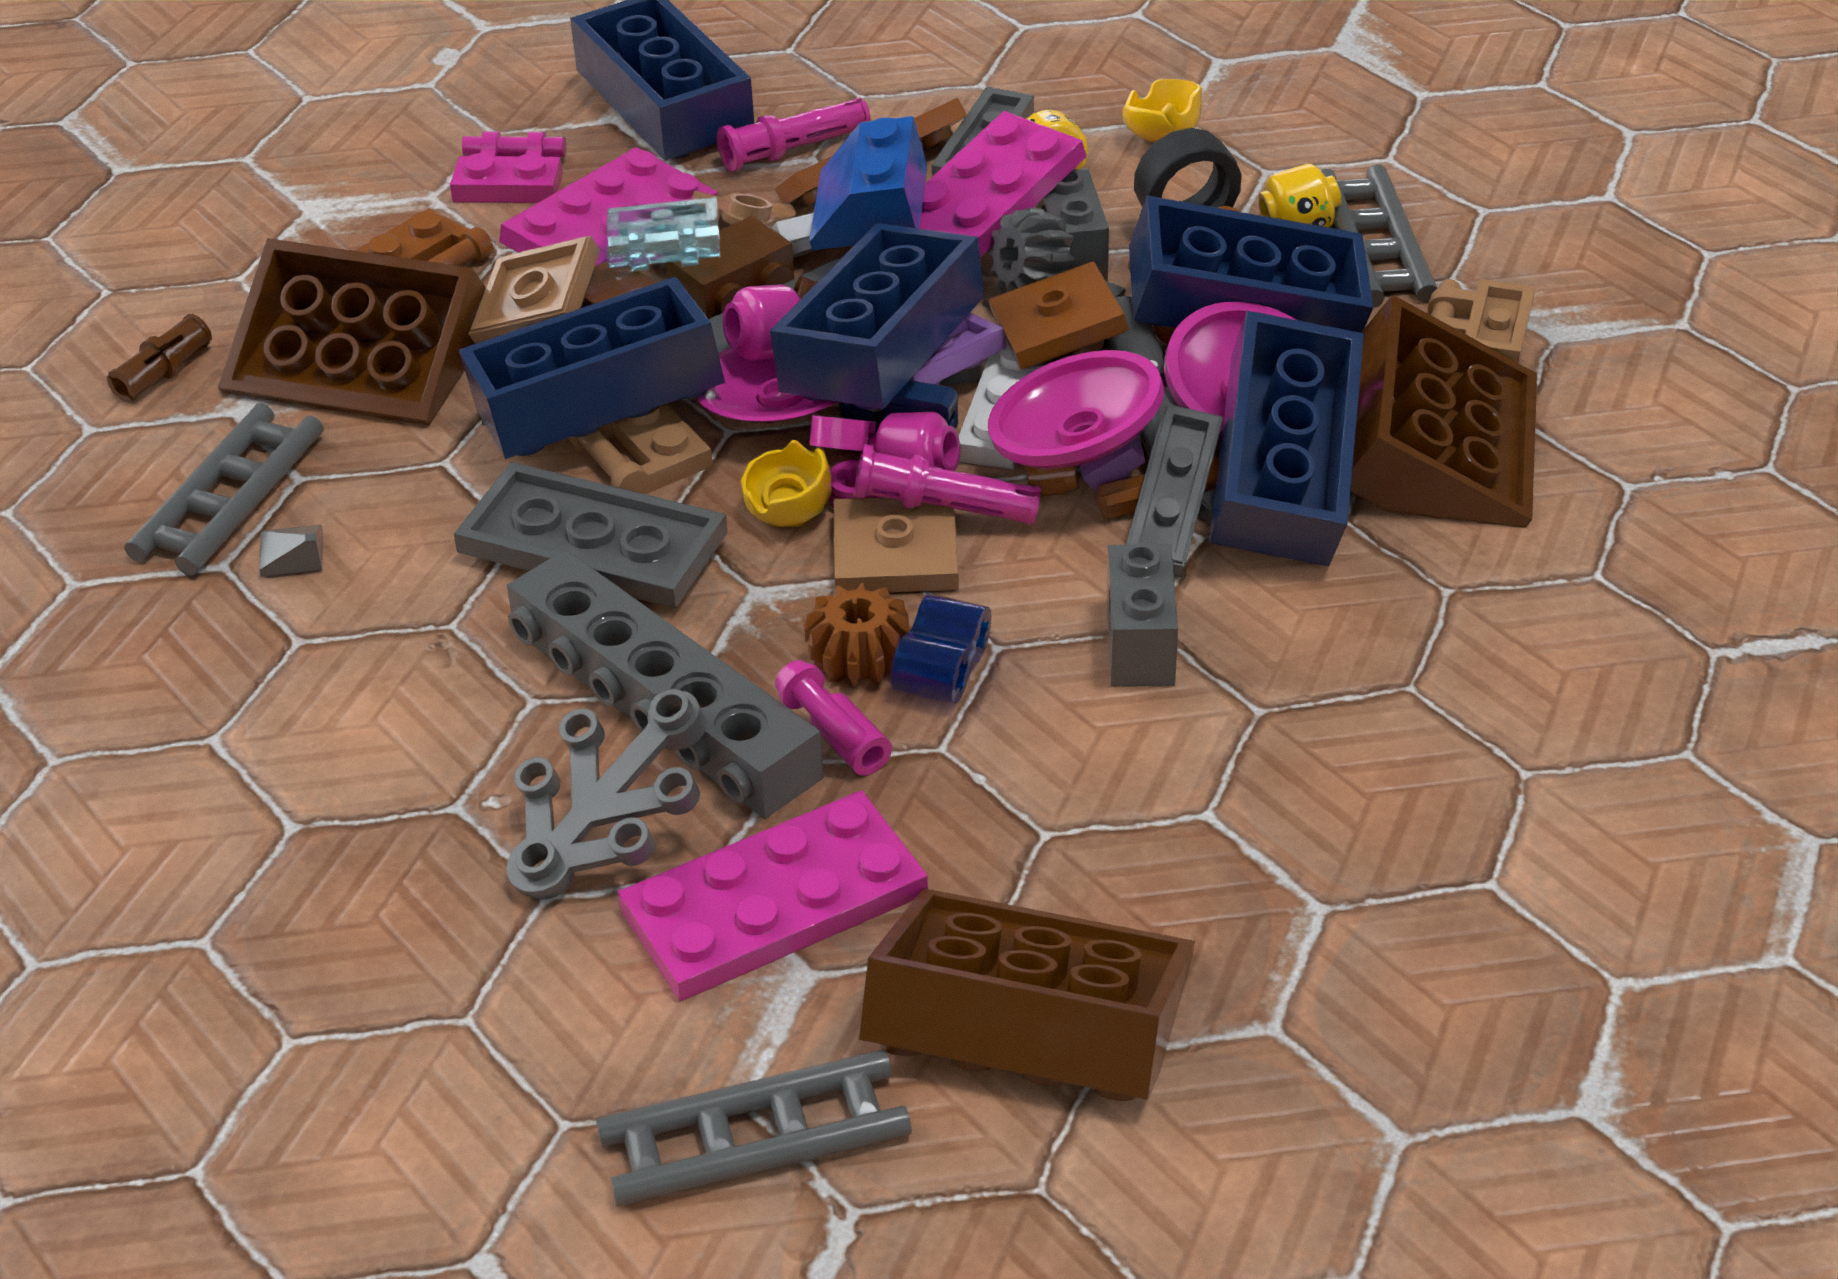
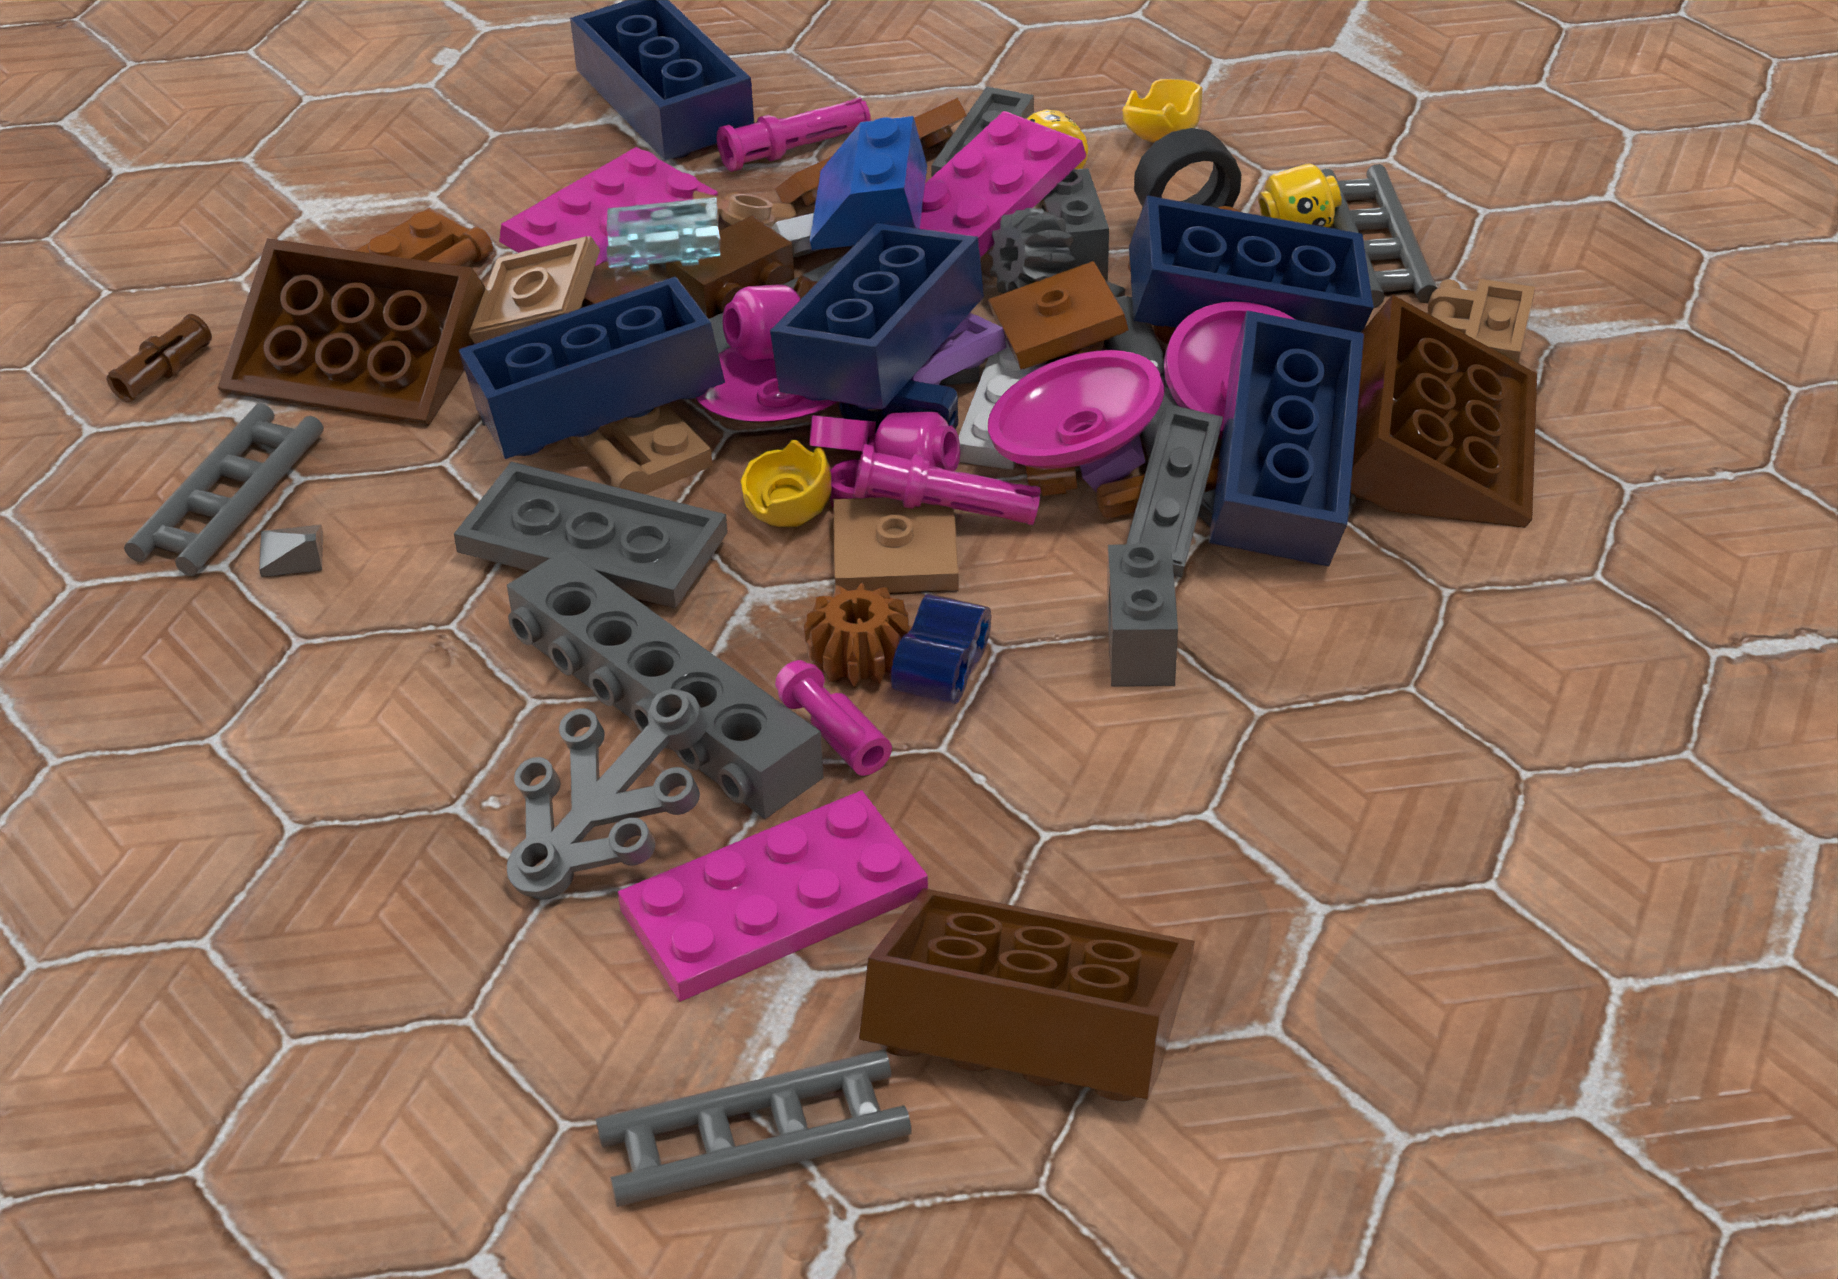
(508, 168): dark pink plate -> none

